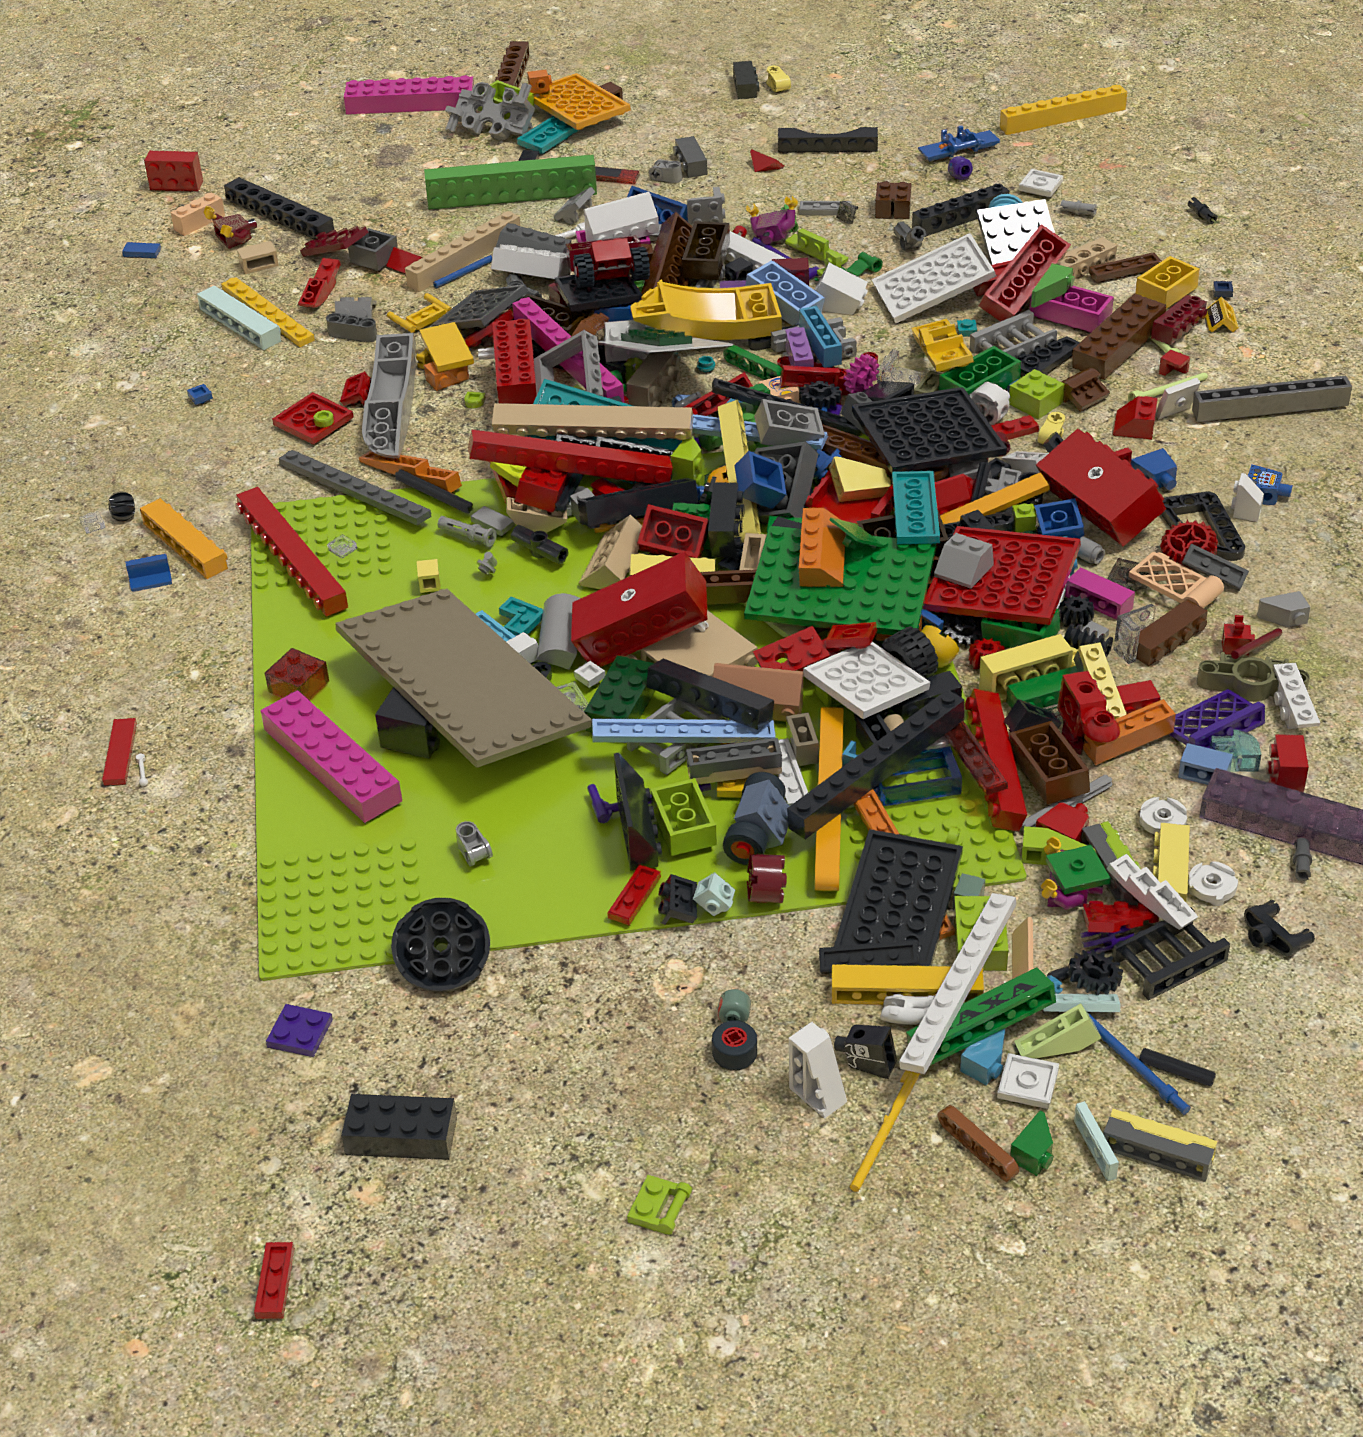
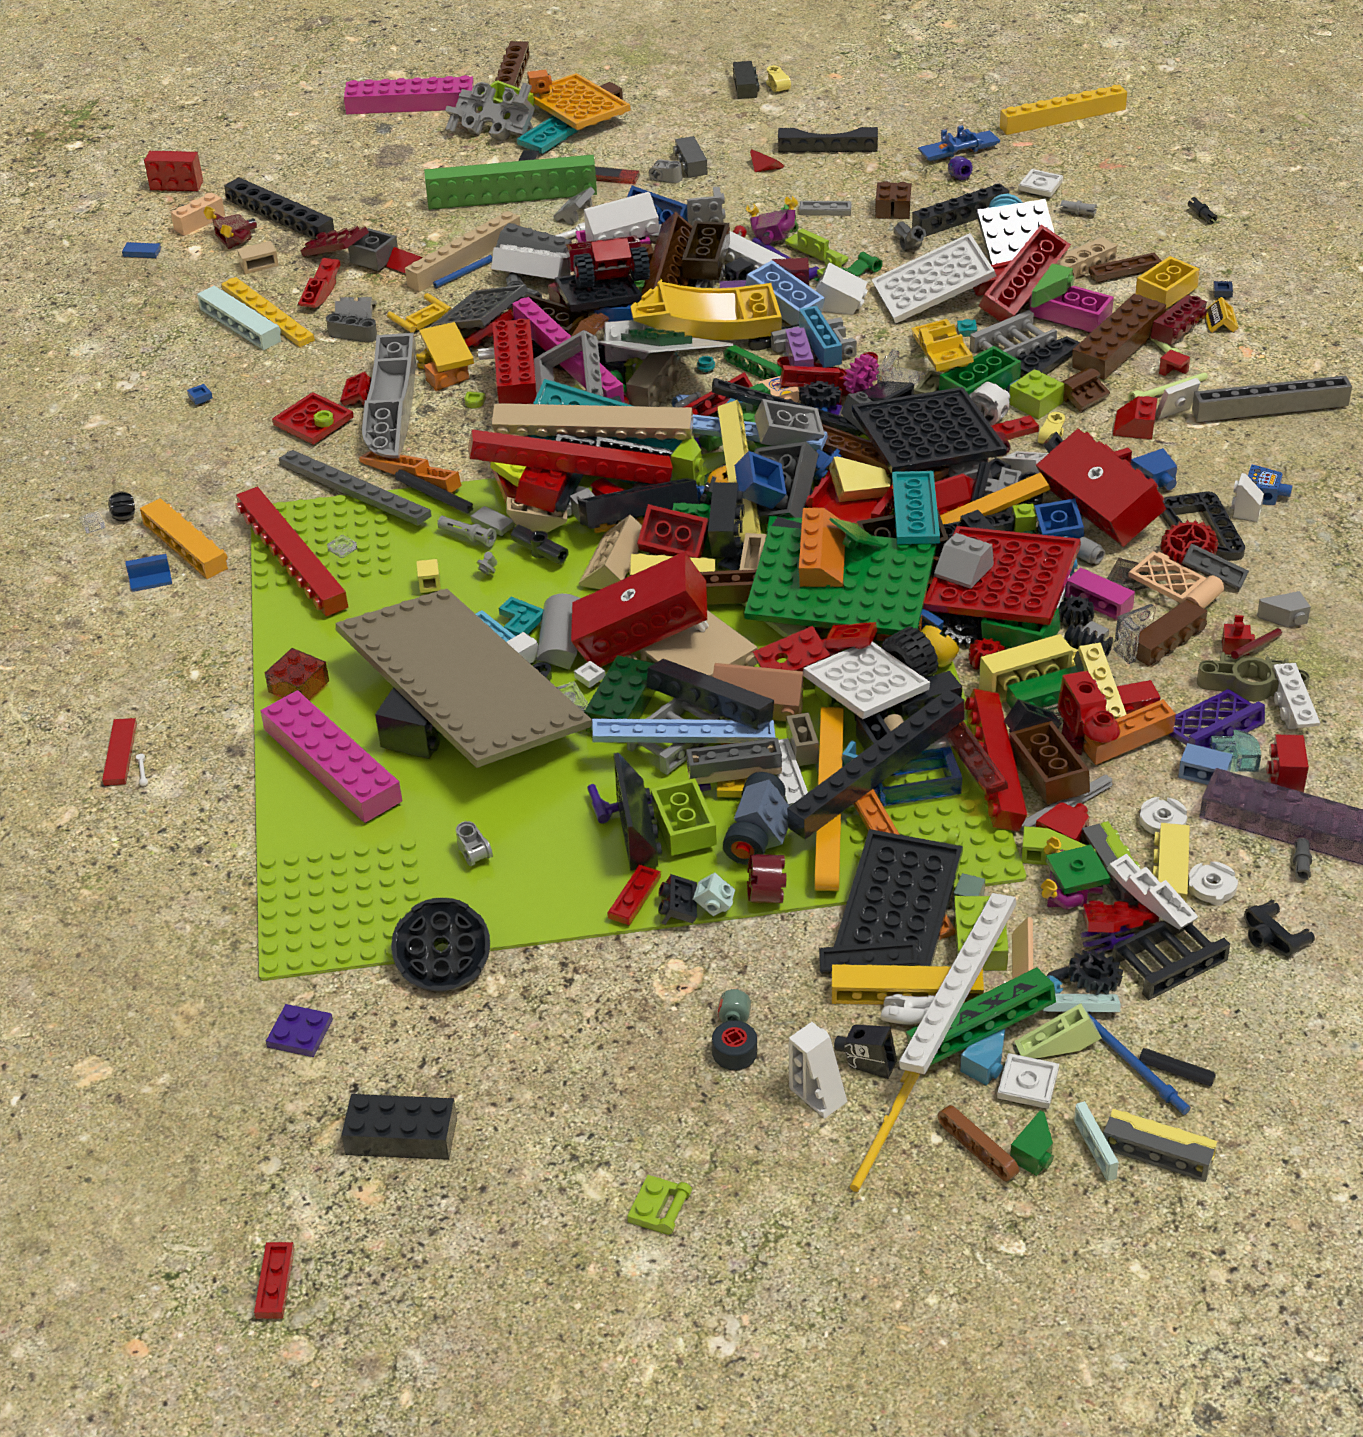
(846, 212): clear smoke tile -> none

